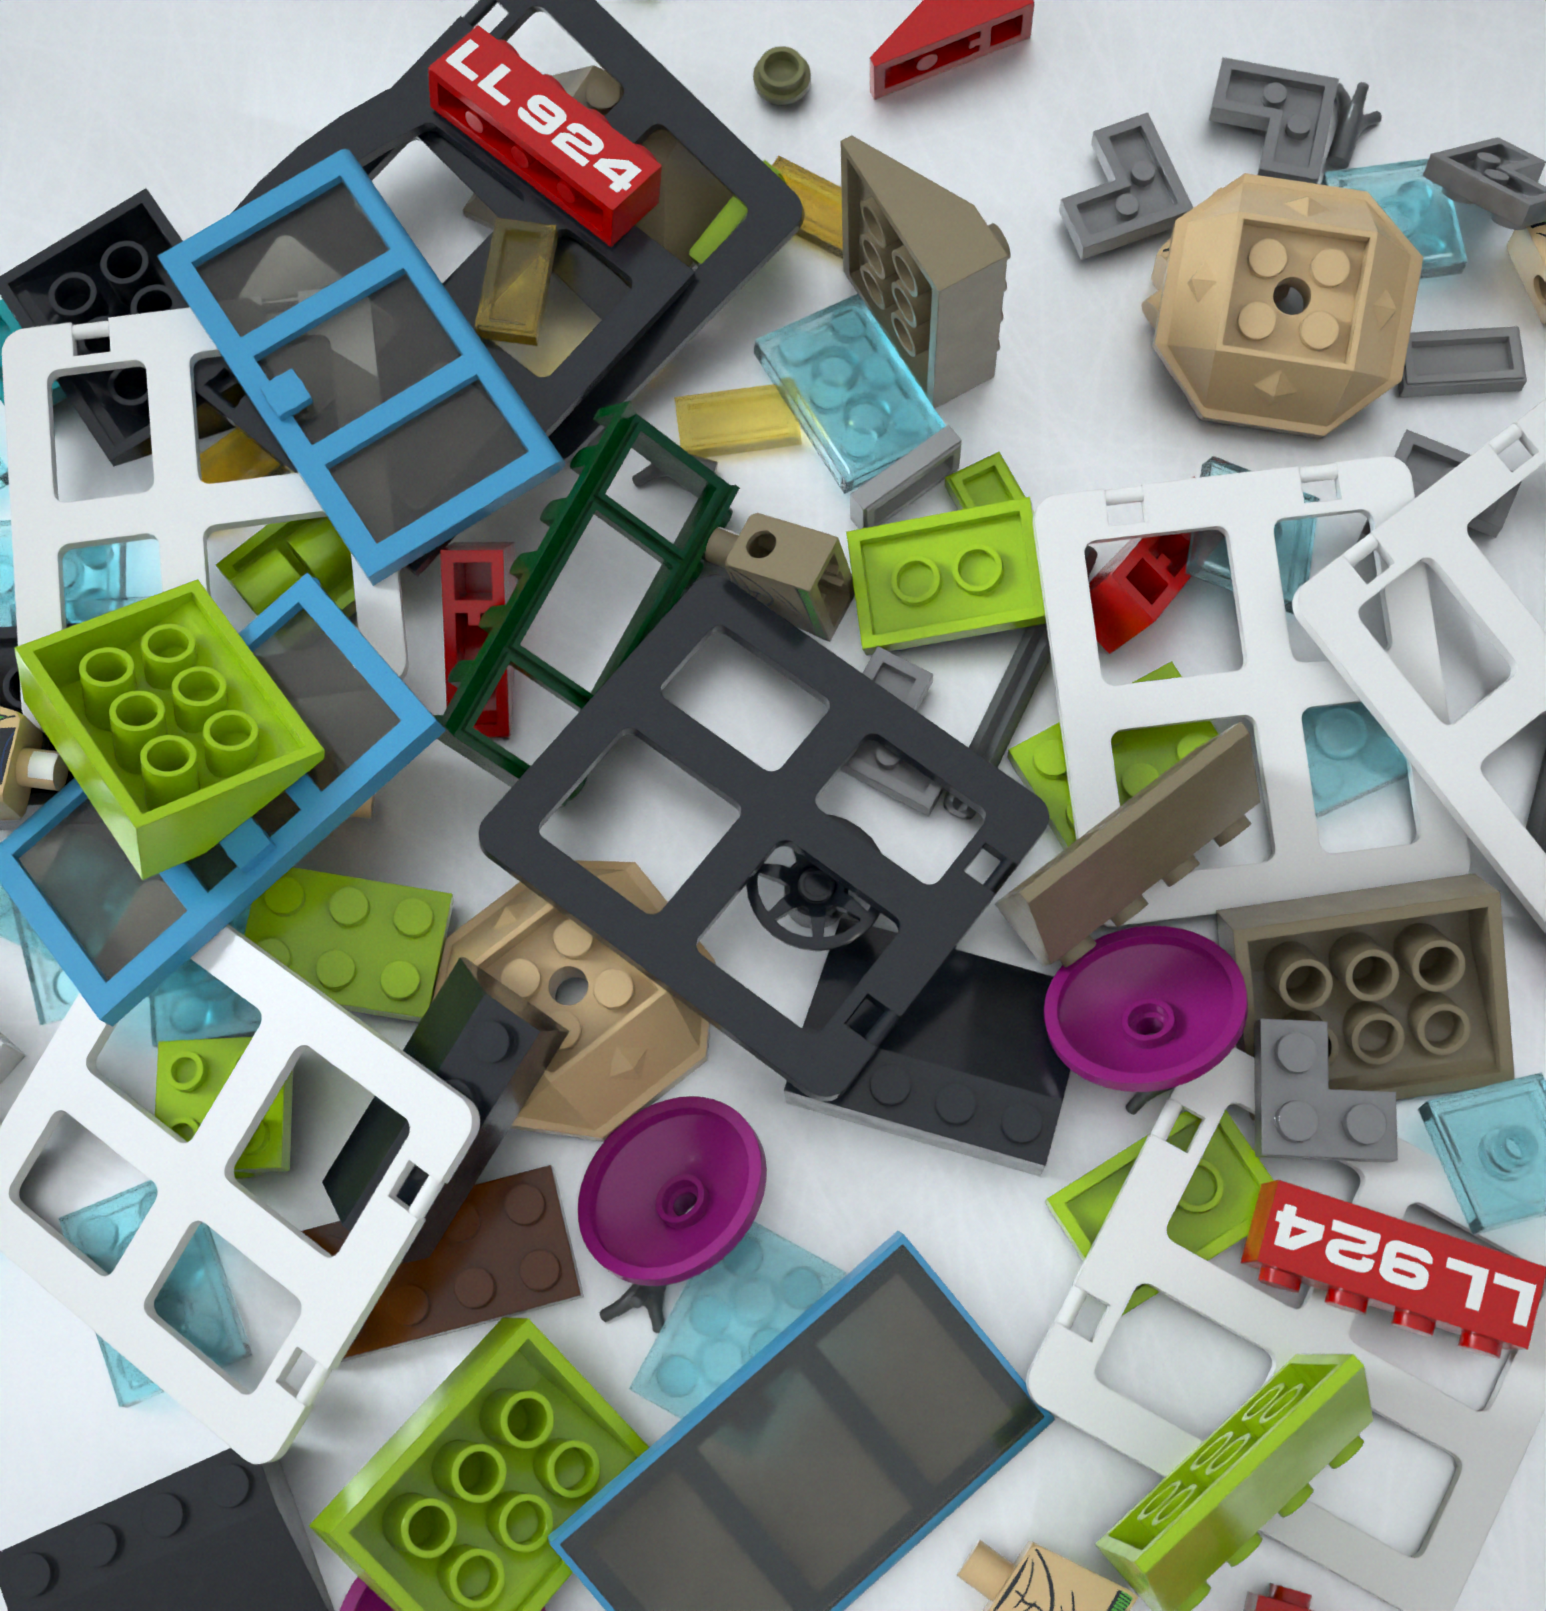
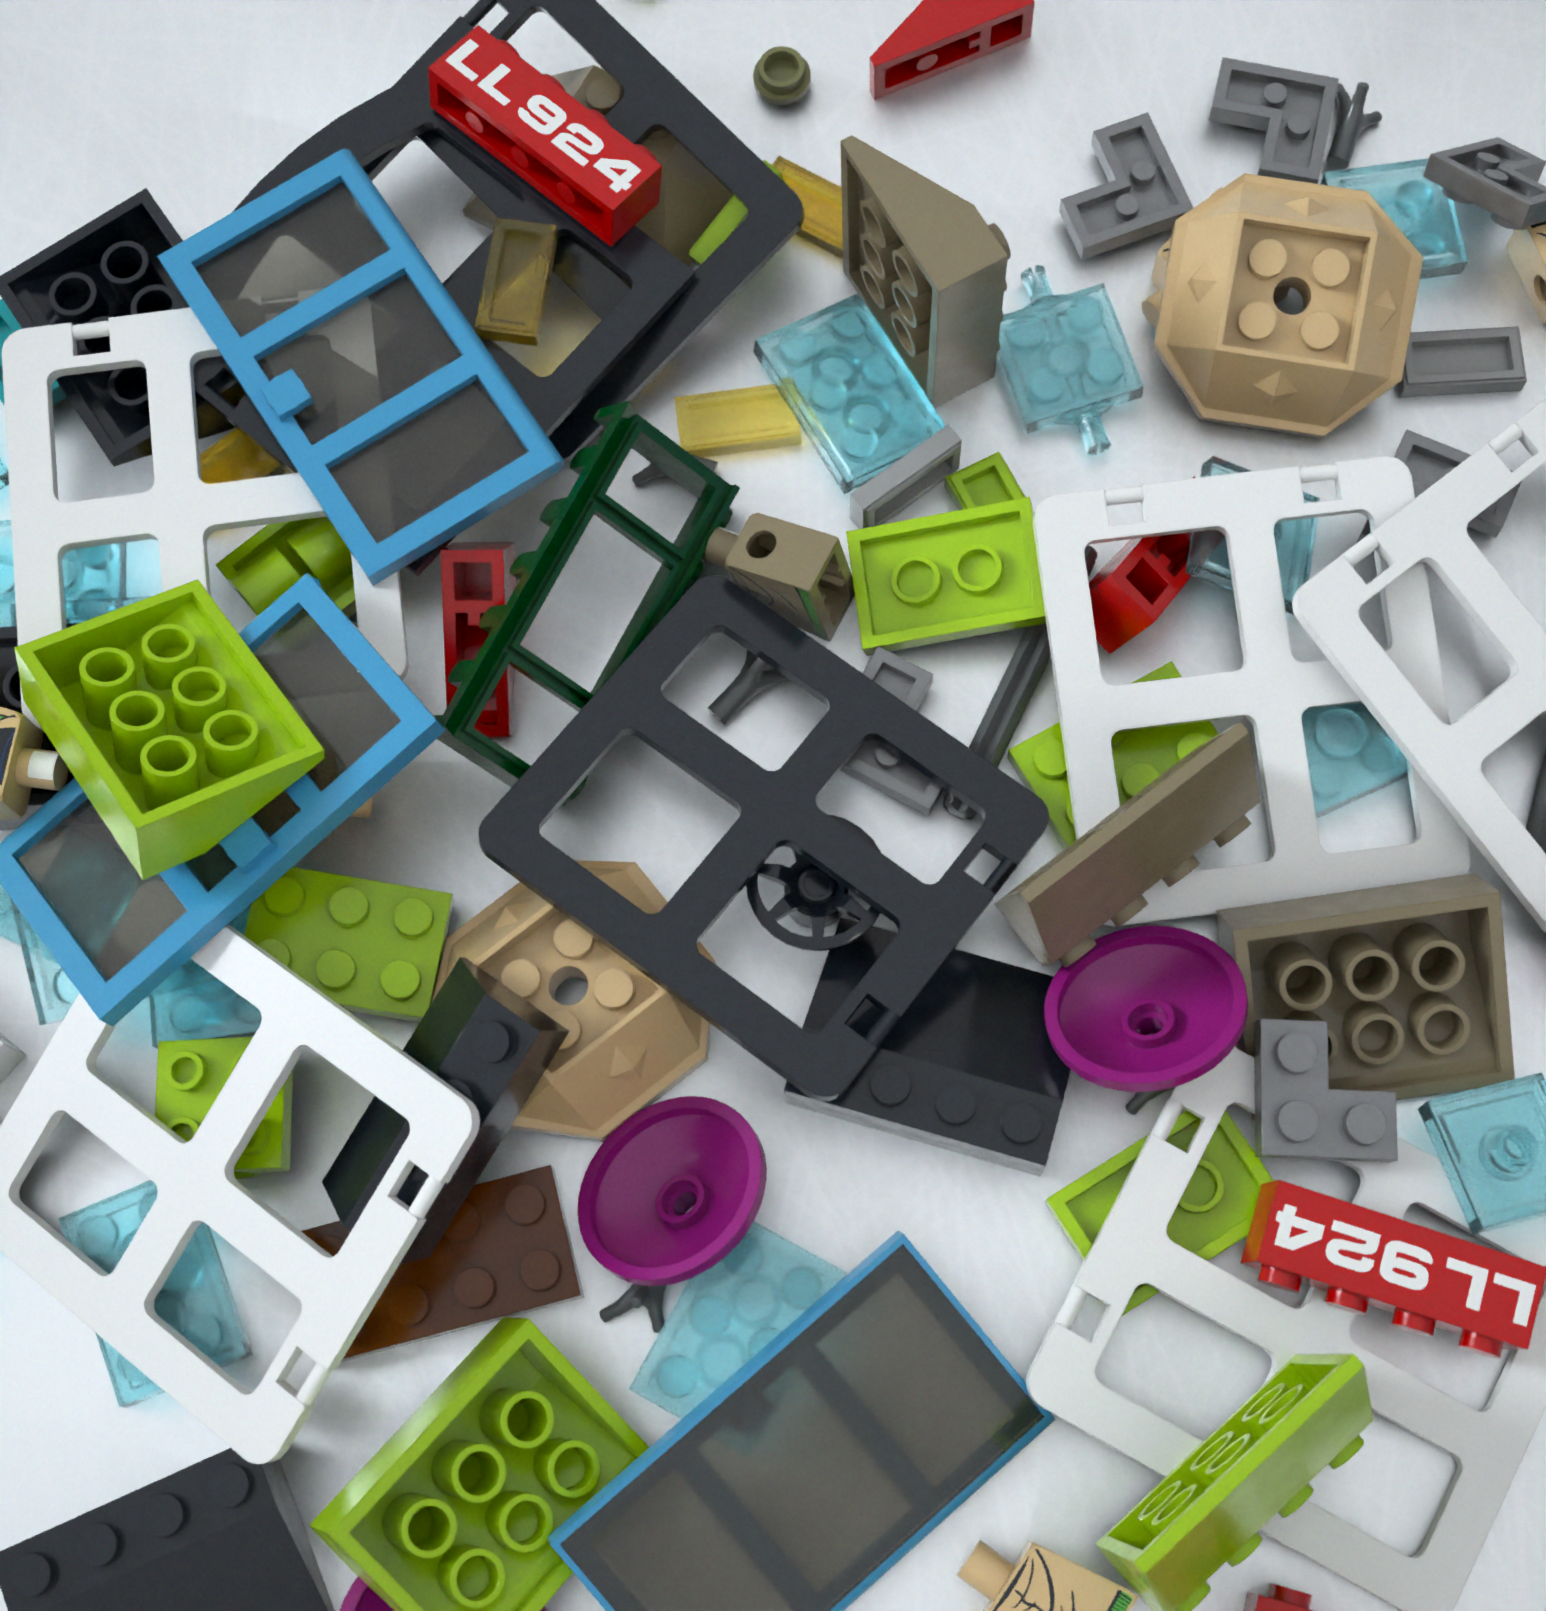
(746, 685): none -> dark grey bar
(1067, 359): none -> clear light blue plate

